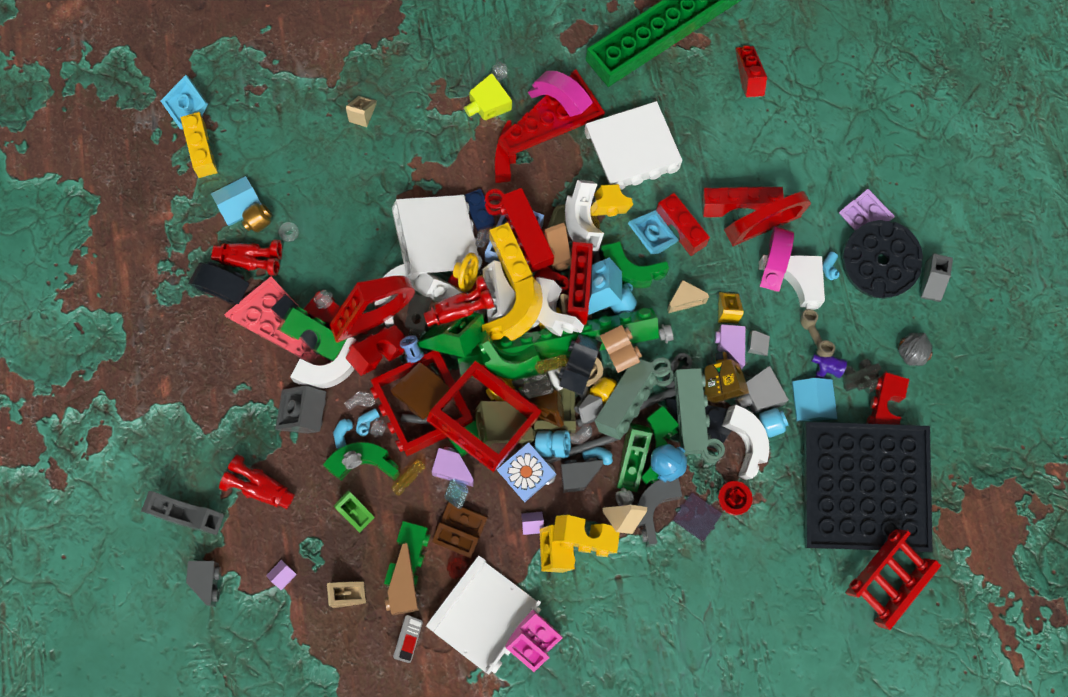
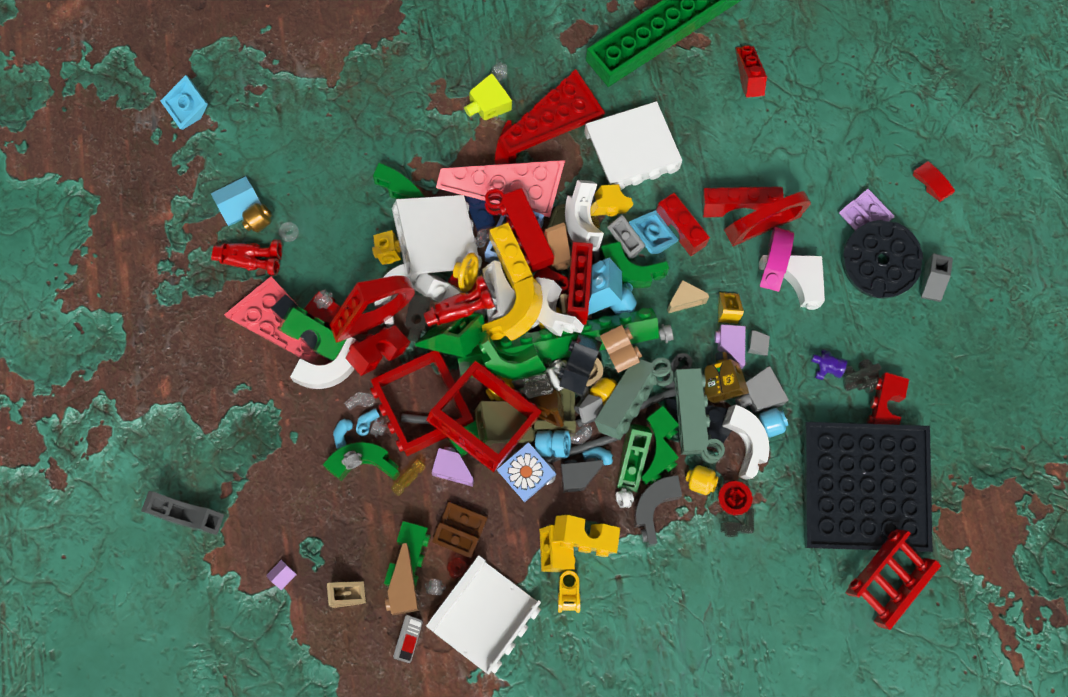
(198, 146): yellow arch -> none
(203, 579): dark grey slope -> none
(219, 282): black brick -> none
(261, 486): red piece -> none
(301, 410): dark grey slope -> none
(354, 511): bright green slope -> none
(360, 110): tan slope -> none
(386, 247): none -> yellow brick
(397, 184): none -> green slope
(404, 343): medium blue bush -> none
(420, 390): reddish brown slope -> none
(435, 587): none -> clear plate
(456, 493): clear light blue slope -> none
(532, 522): lavender slope -> none
(533, 640): dark pink slope -> none
(536, 179): none -> coral wing
(551, 364): clear yellow axle -> none
(564, 89): dark pink arch -> none
(569, 594): none -> yellow piece
(625, 518): tan slope -> none
(627, 236): none -> light grey slope
(668, 462): dark azure cap -> none
(697, 517): clear purple piece -> none
(702, 480): none -> yellow head
(732, 529): none -> clear smoke plate
(808, 322): dark tan bar -> none
(814, 399): medium azure slope -> none
(830, 272): medium azure arm -> none
(915, 349): dark grey hair -> none
(935, 181): none -> red slope

